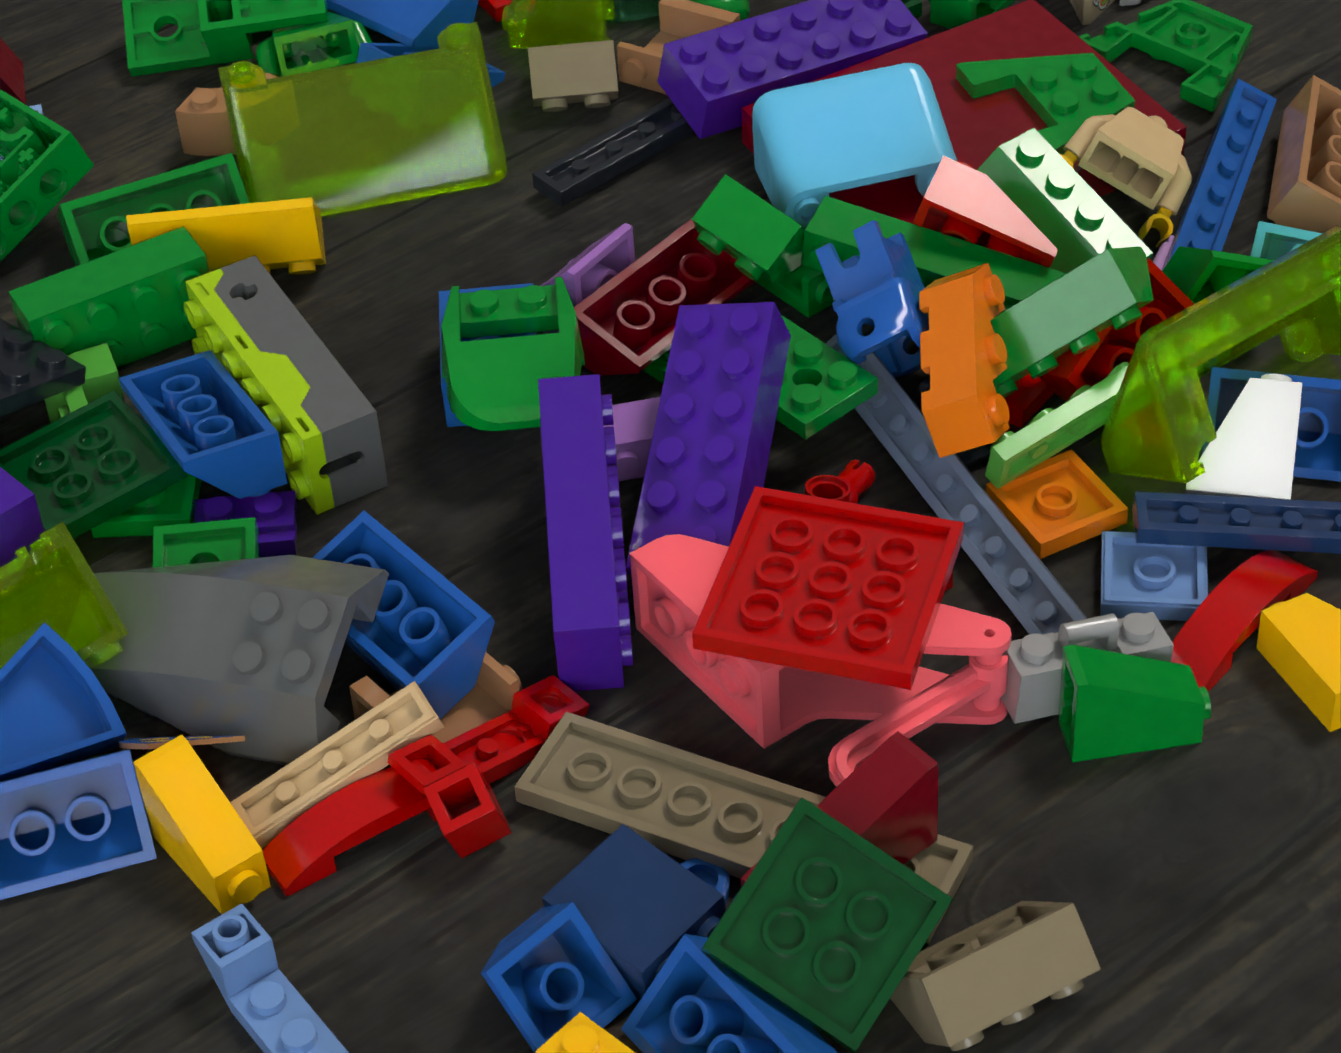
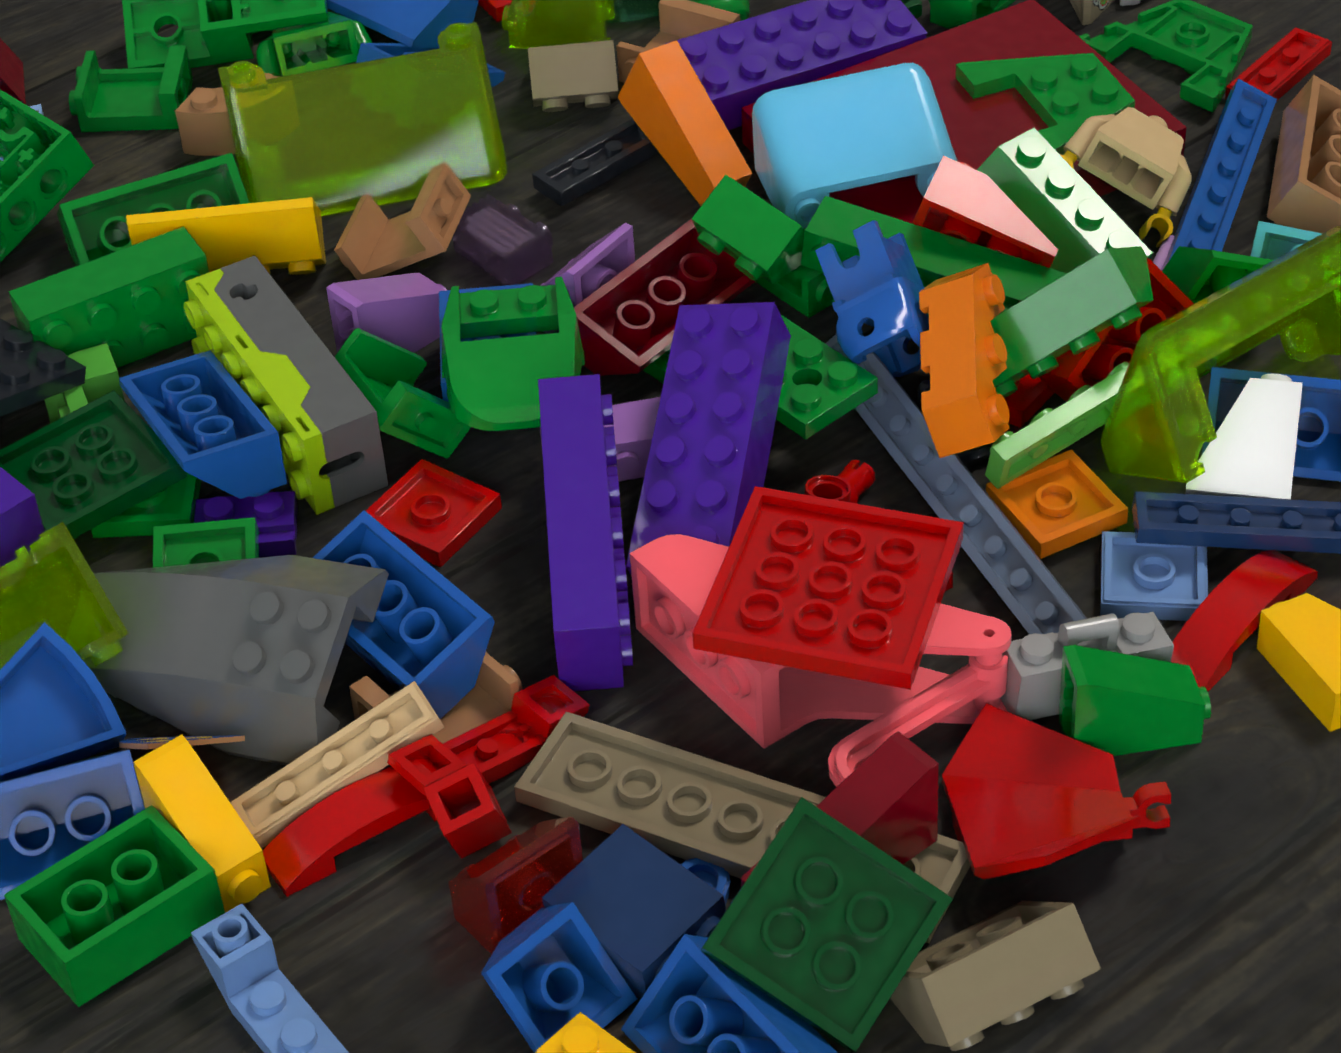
(115, 905): none -> green brick
(131, 96): none -> green panel
(381, 245): none -> medium nougat panel
(386, 379): none -> green panel
(390, 307): none -> medium lavender slope
(435, 511): none -> red tile
(503, 240): none -> clear purple brick
(510, 883): none -> clear red slope
(681, 120): none -> orange slope
(1038, 796): none -> red panel
(1285, 63): none -> red tile

